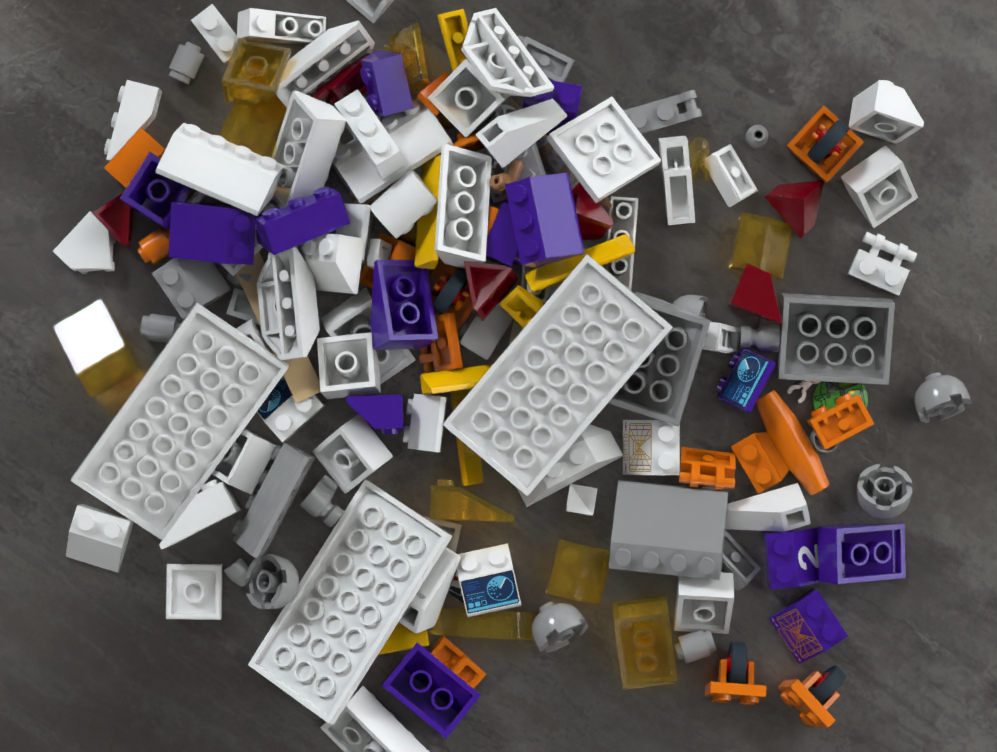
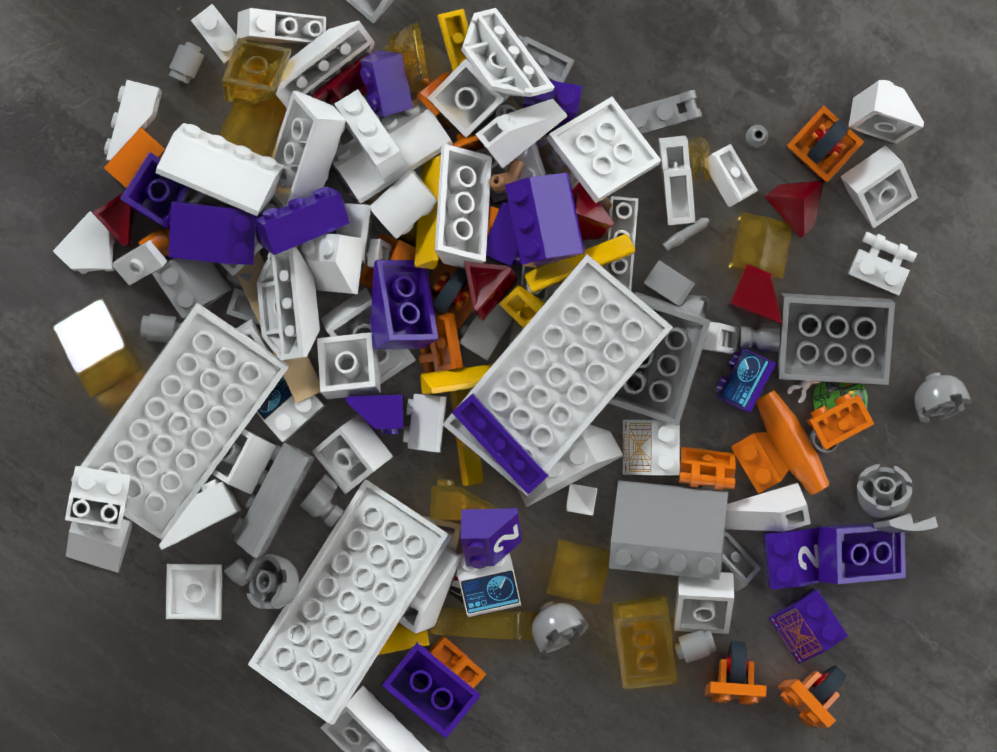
(98, 497): none -> white brick
(139, 262): none -> white plate
(489, 535): none -> dark purple slope
(500, 443): none -> dark purple plate
(668, 284): none -> light grey slope
(679, 237): none -> light grey piece
(905, 524): none -> light grey slope

